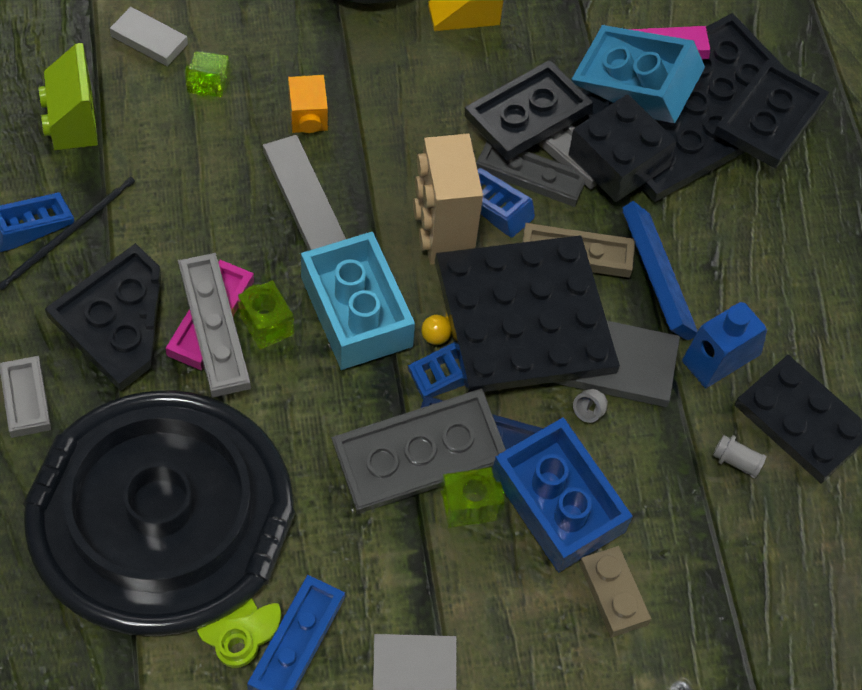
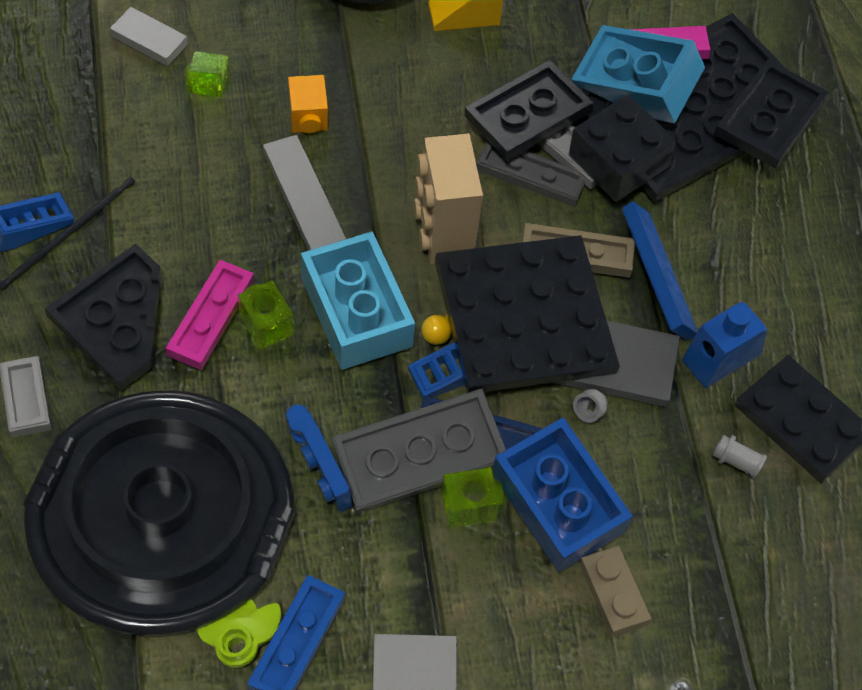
(68, 101): lime slope -> none
(214, 325): light grey tile -> none
(318, 455): none -> blue hinge
(512, 216): blue slope -> none

